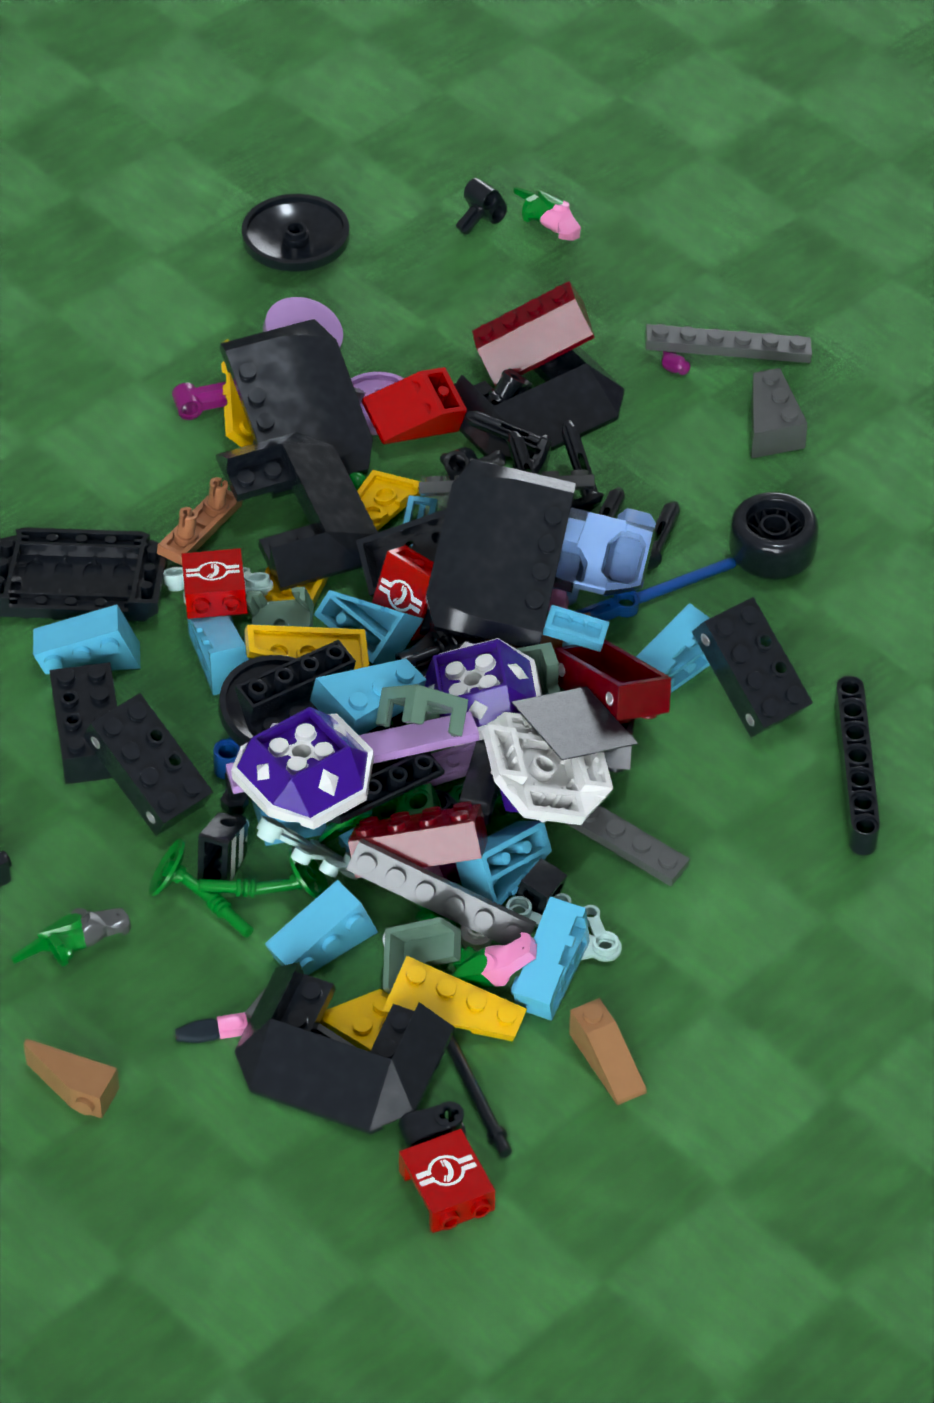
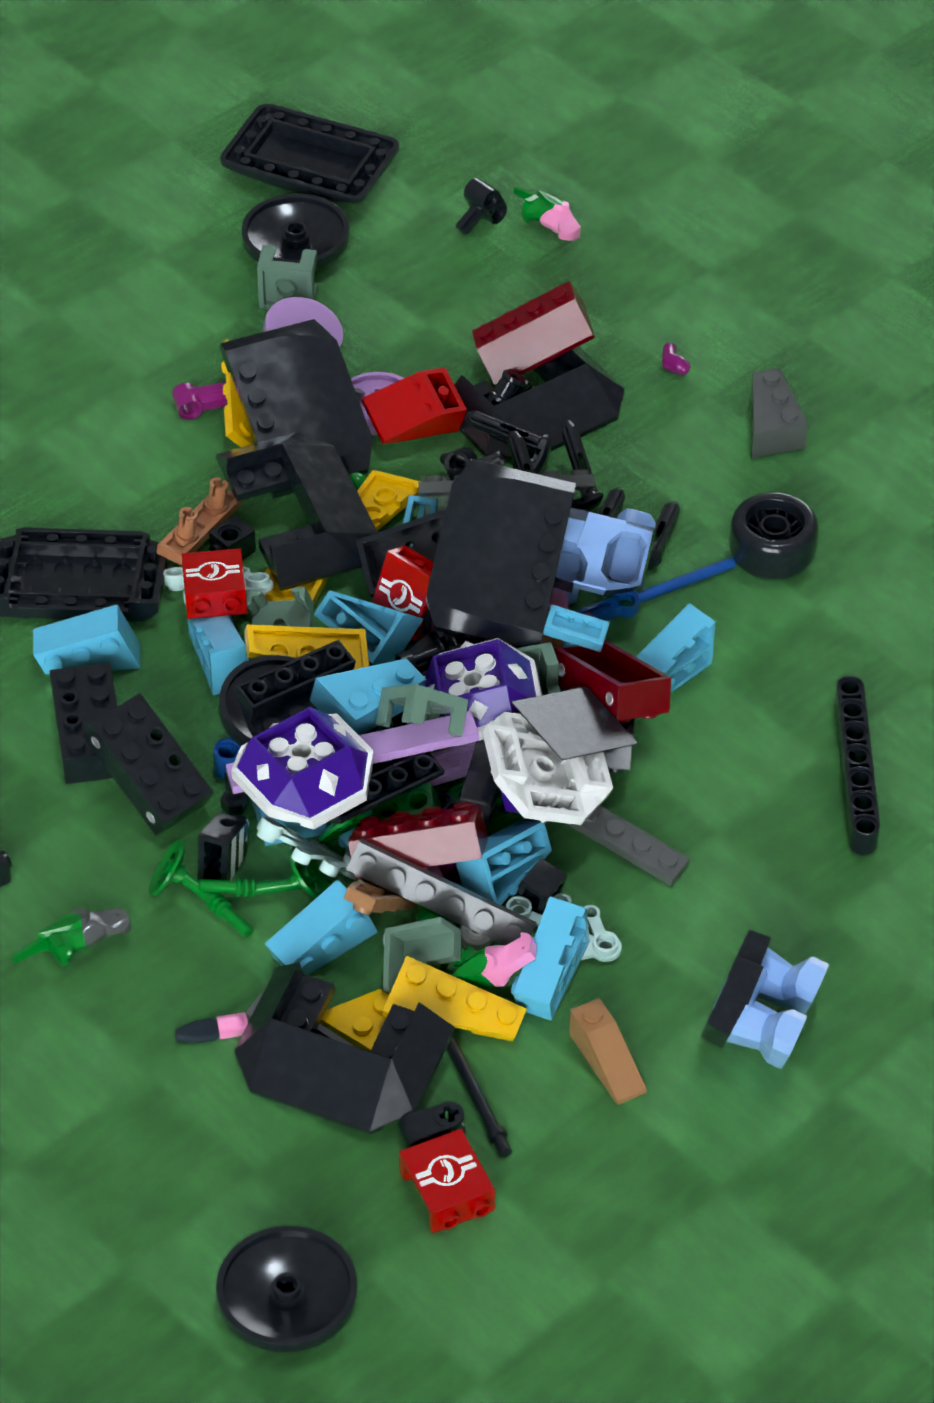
(77, 1080): medium nougat slope -> none
(233, 535): none -> black brick
(285, 279): none -> sand green panel
(286, 1288): none -> black dish
(309, 154): none -> black wedge
(373, 898): none -> medium nougat wing
(728, 343): dark grey plate -> none
(752, 667): black piece -> none
(768, 976): none -> light blue piece

